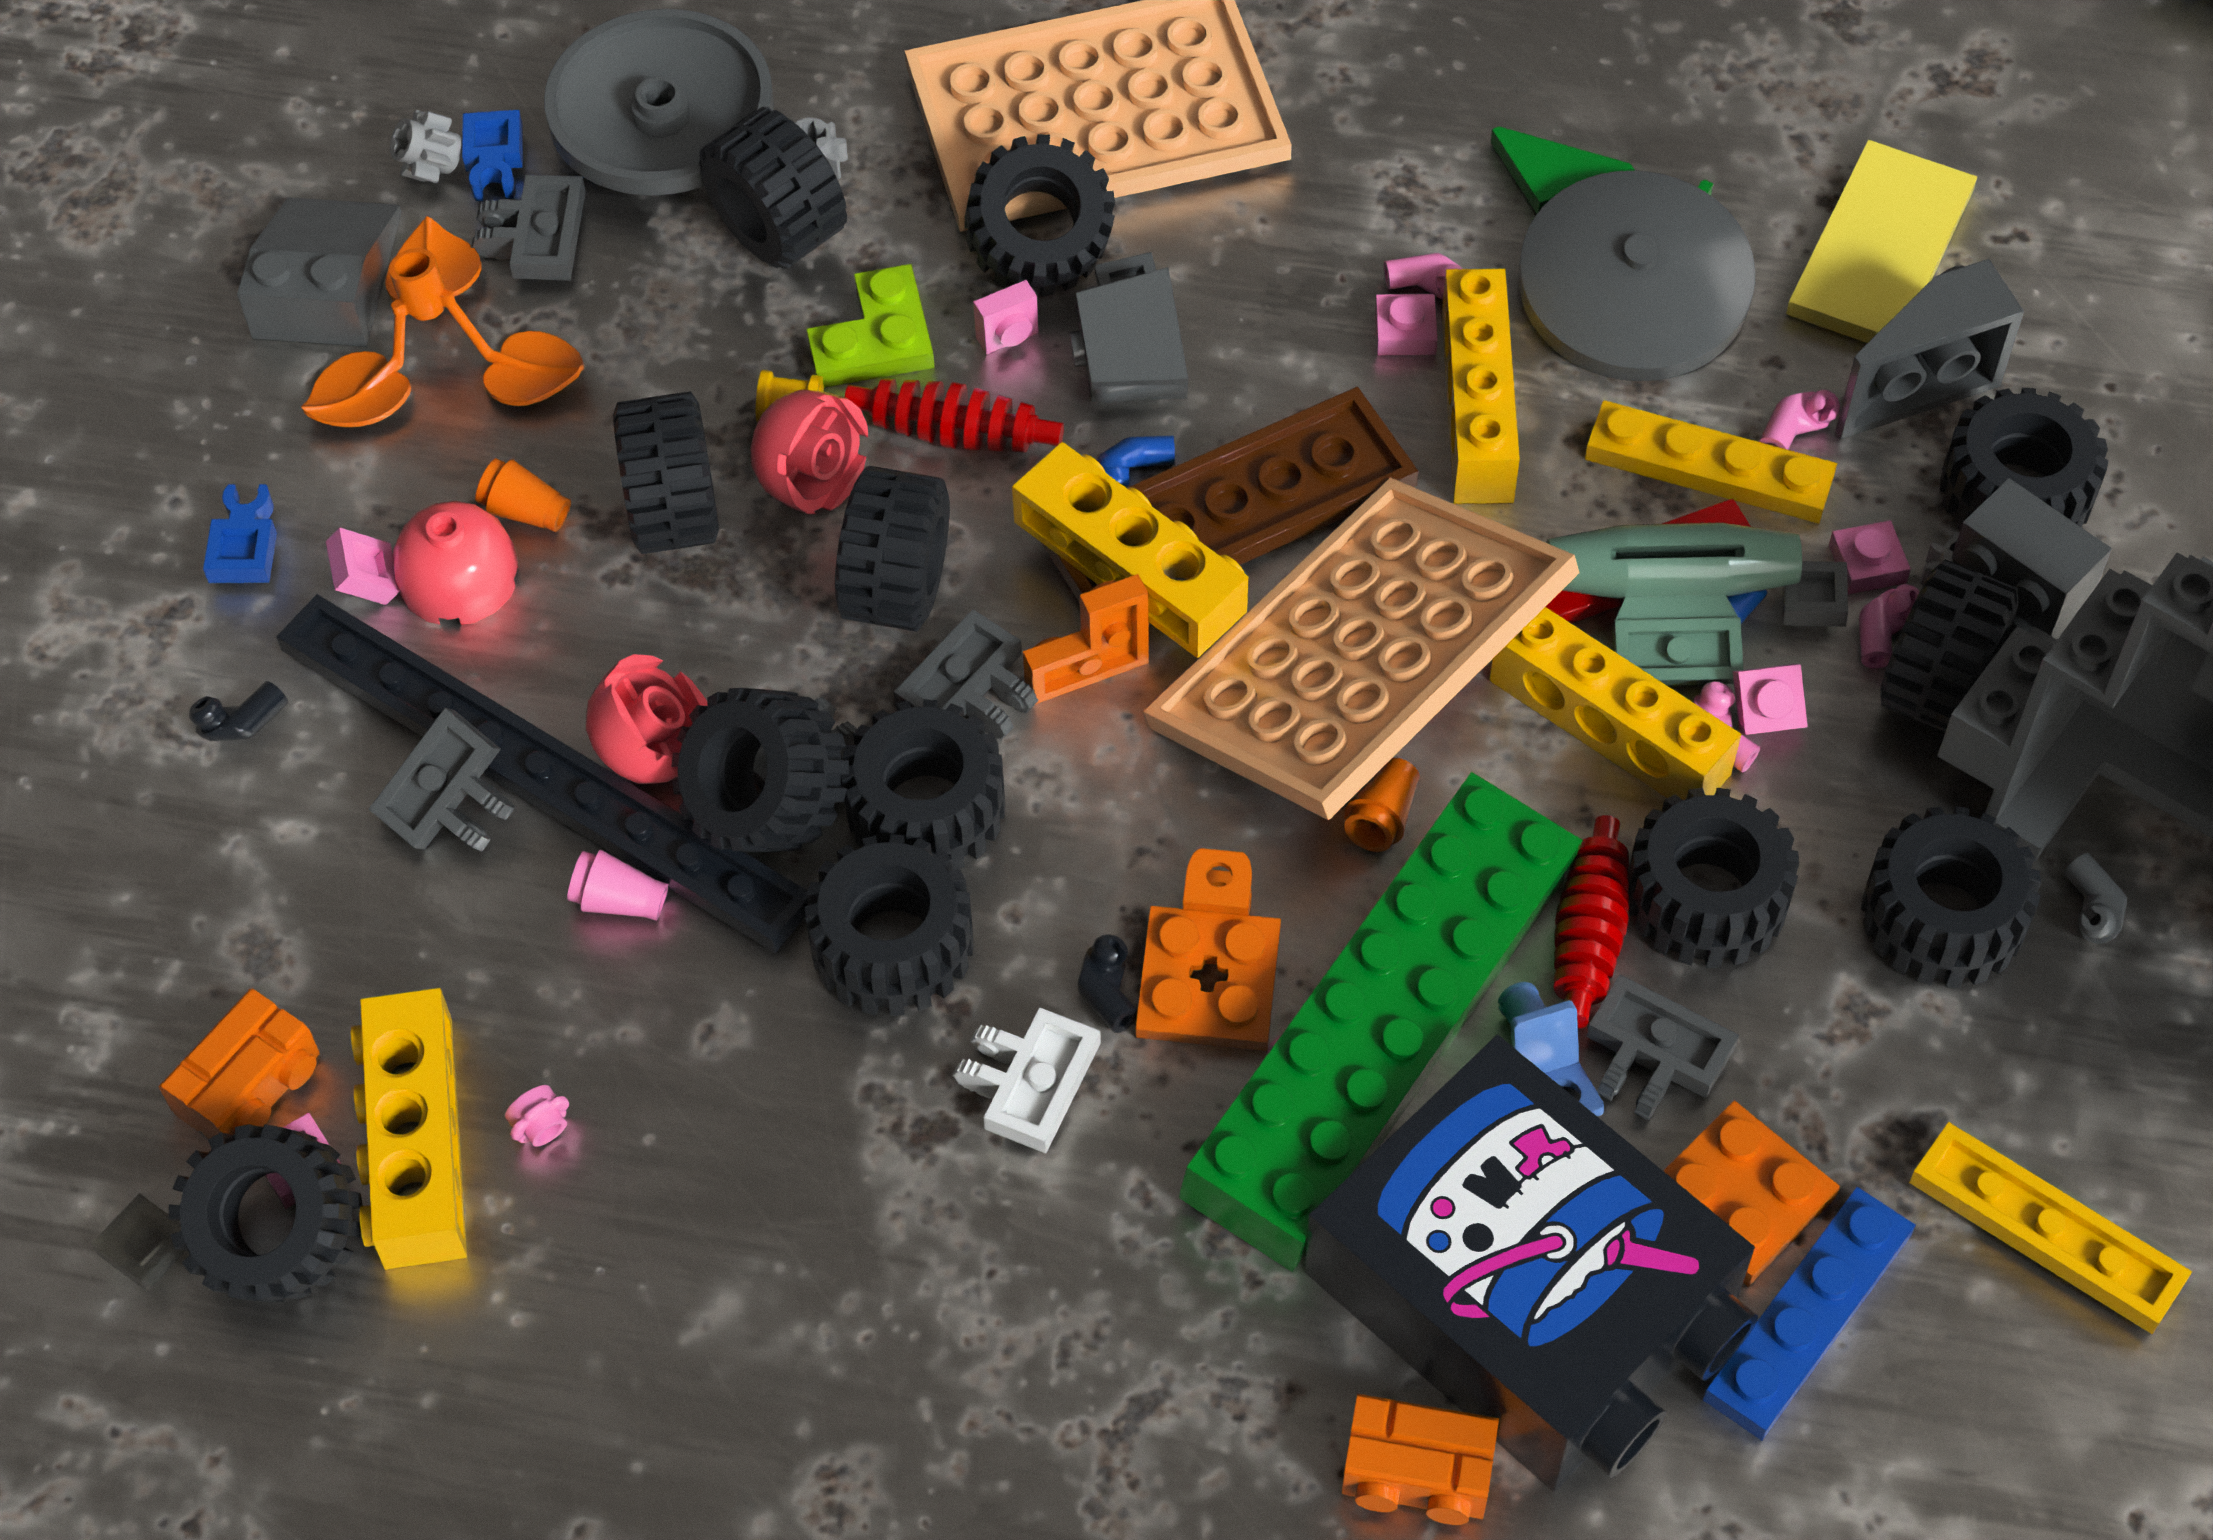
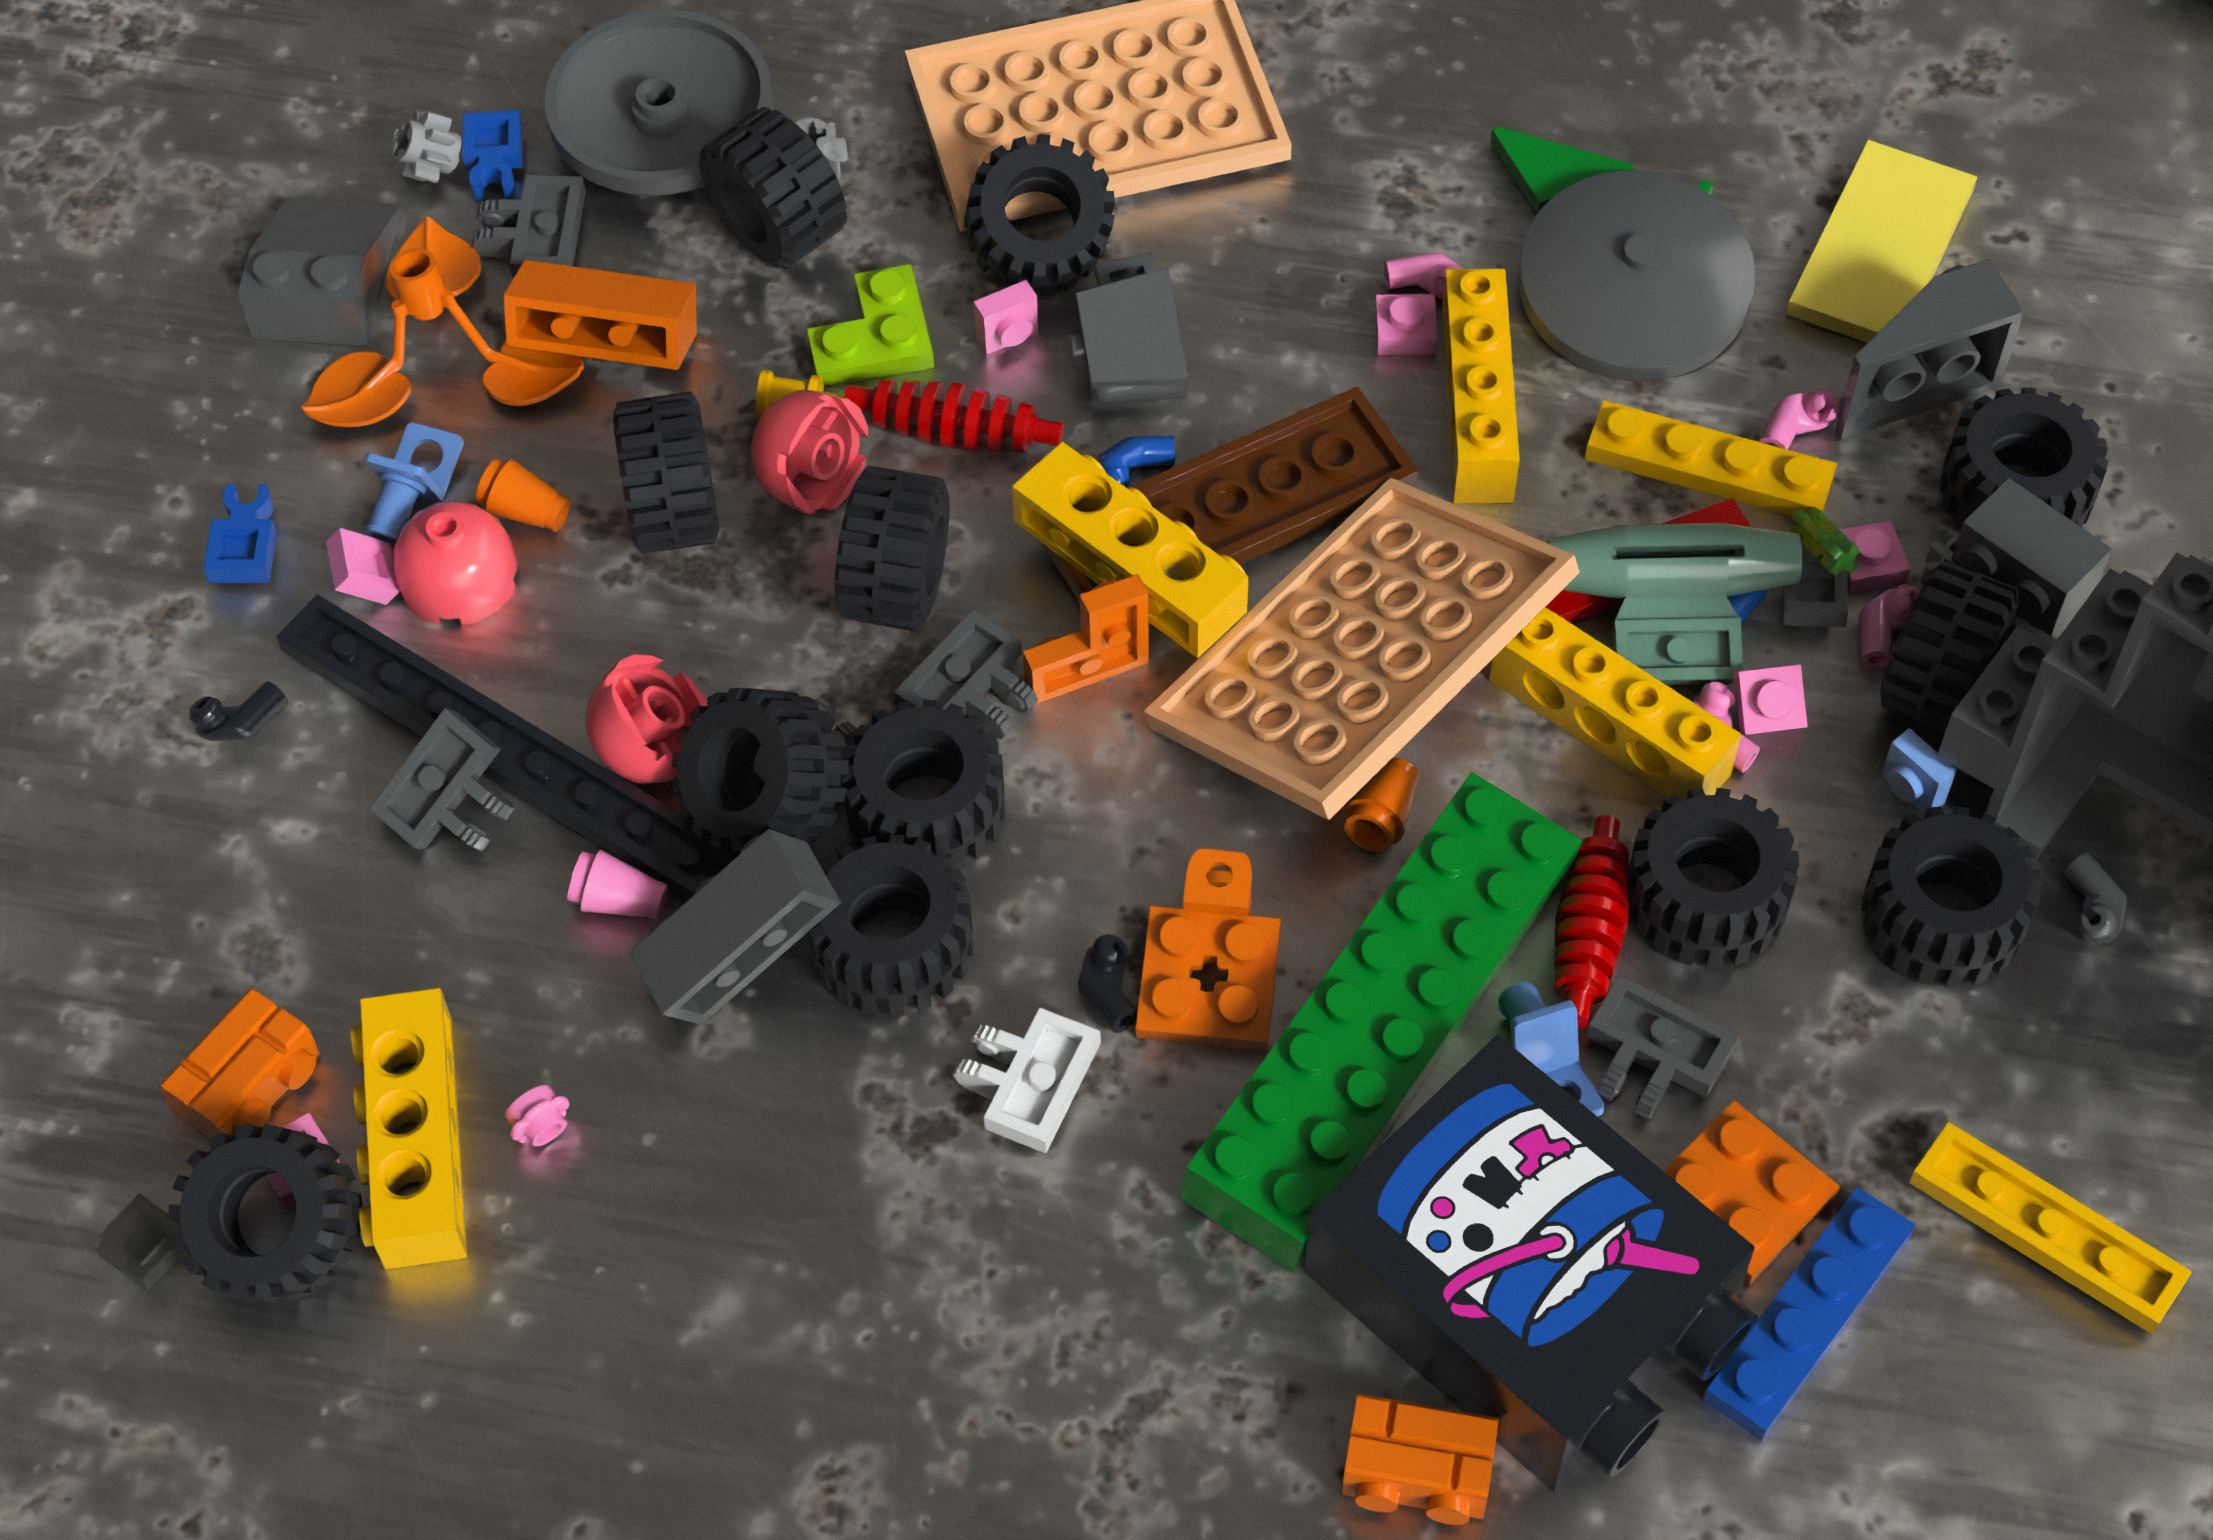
(406, 482): none -> medium blue bracket
(600, 314): none -> orange brick
(734, 927): none -> dark grey brick
(1825, 541): none -> bright green axle
(1917, 772): none -> light blue plate

